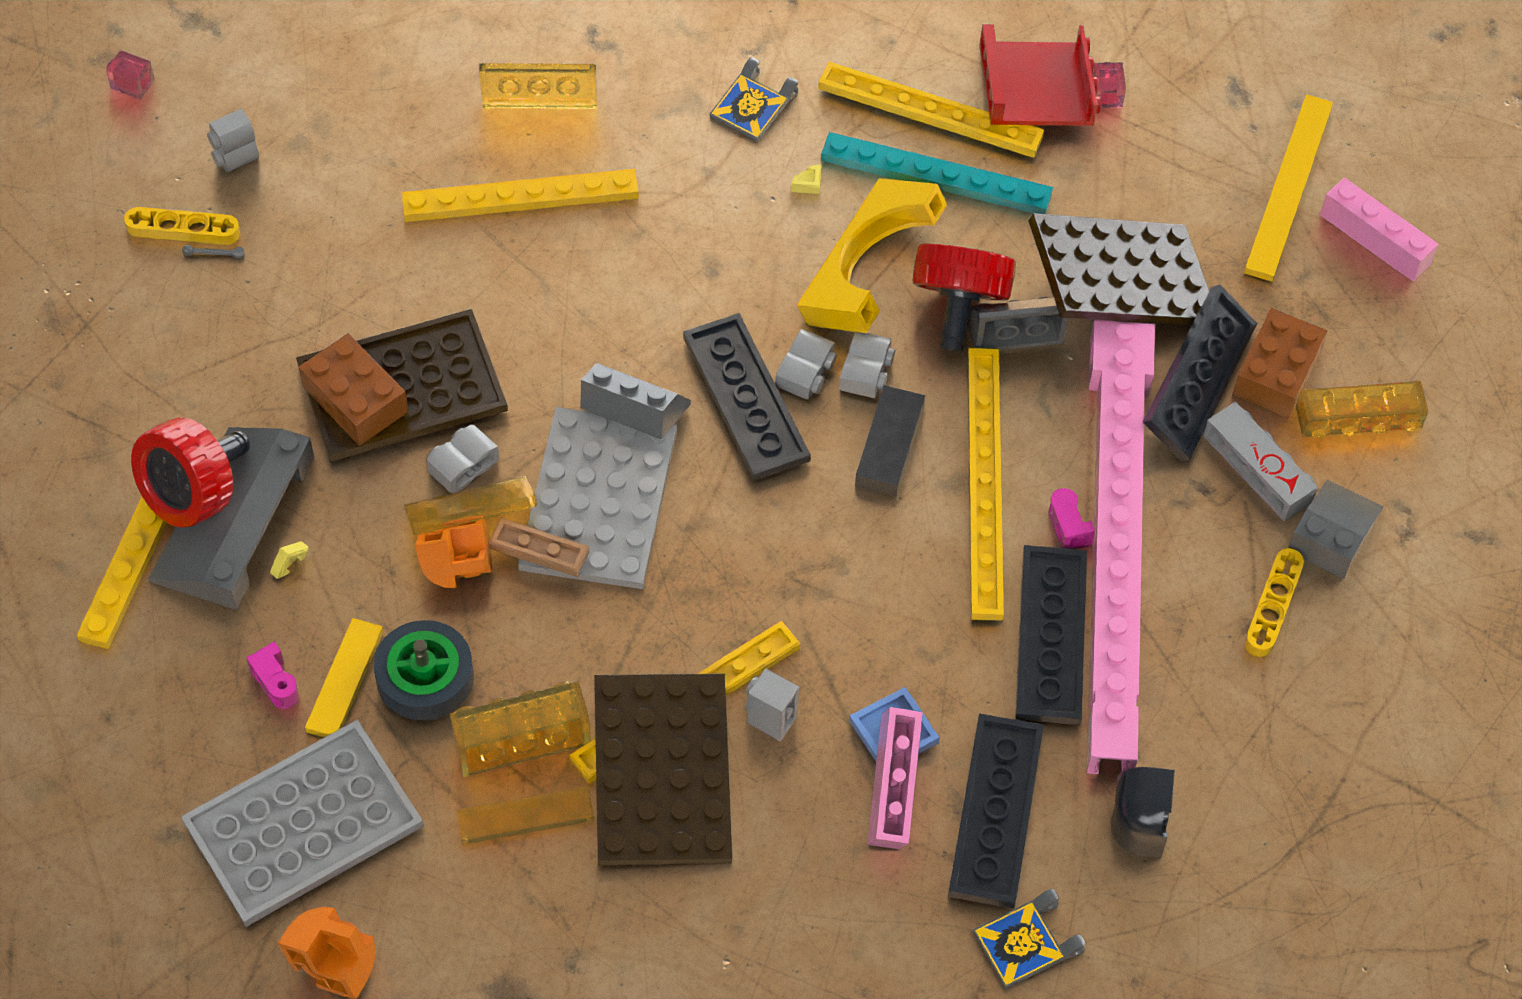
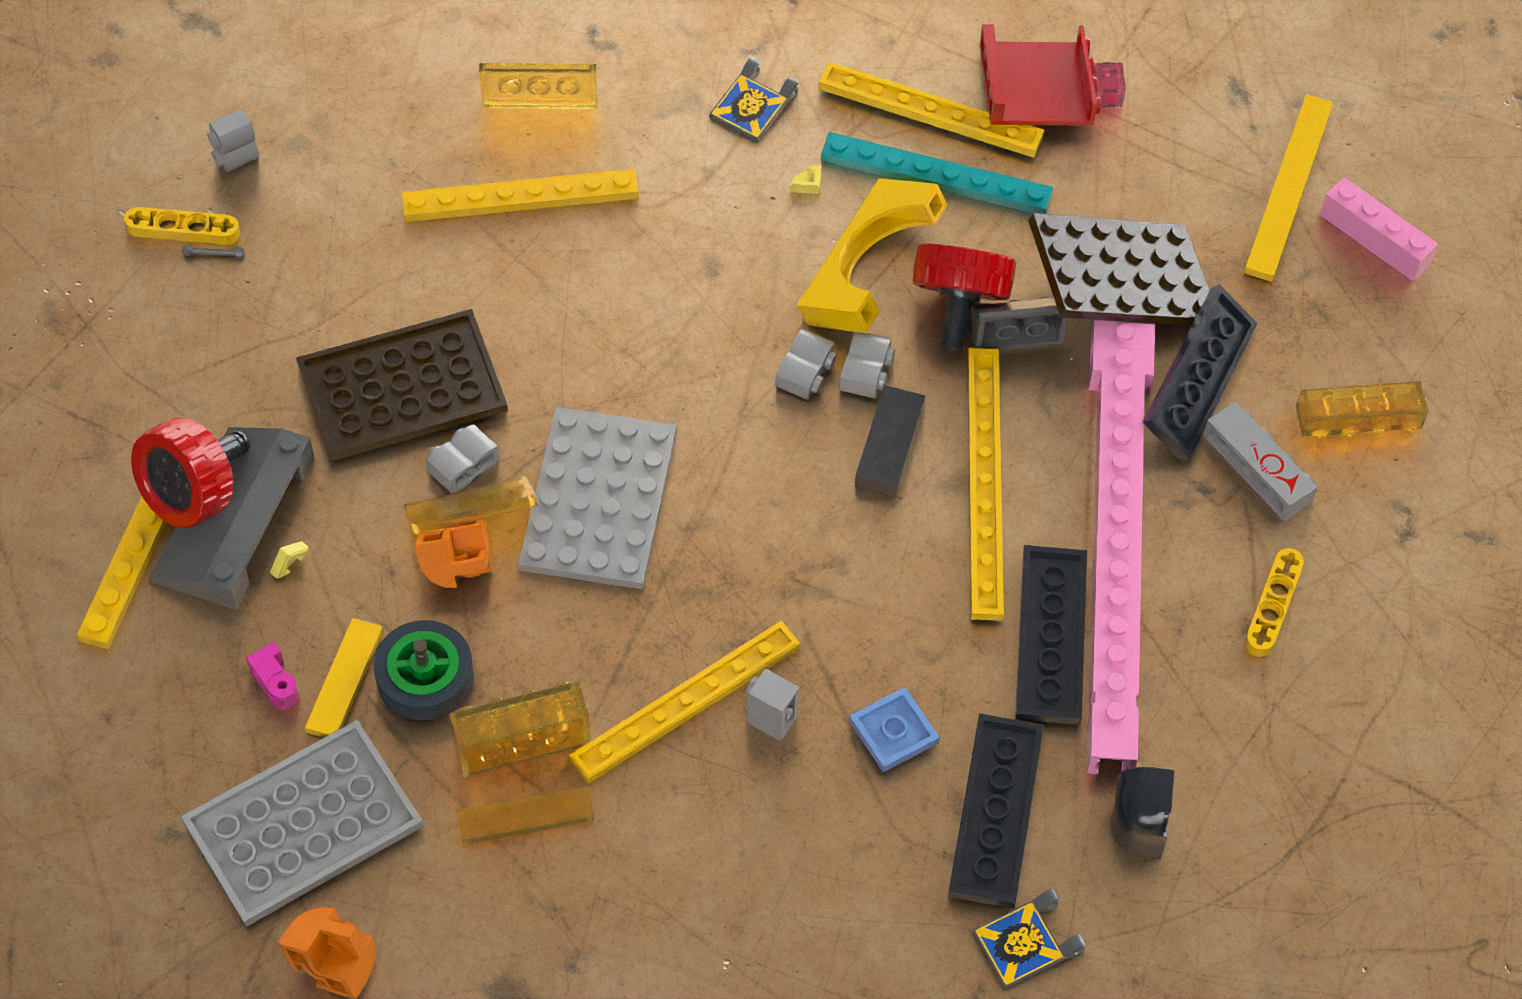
(130, 74): clear pink brick -> none
(353, 389): dark orange brick -> none
(539, 547): medium nougat tile -> none
(631, 401): dark grey slope -> none
(662, 769): dark brown plate -> none
(746, 397): black plate -> none
(895, 778): bright pink brick -> none
(1067, 522): dark pink leg -> none
(1279, 362): dark orange brick -> none
(1335, 528): dark grey slope -> none

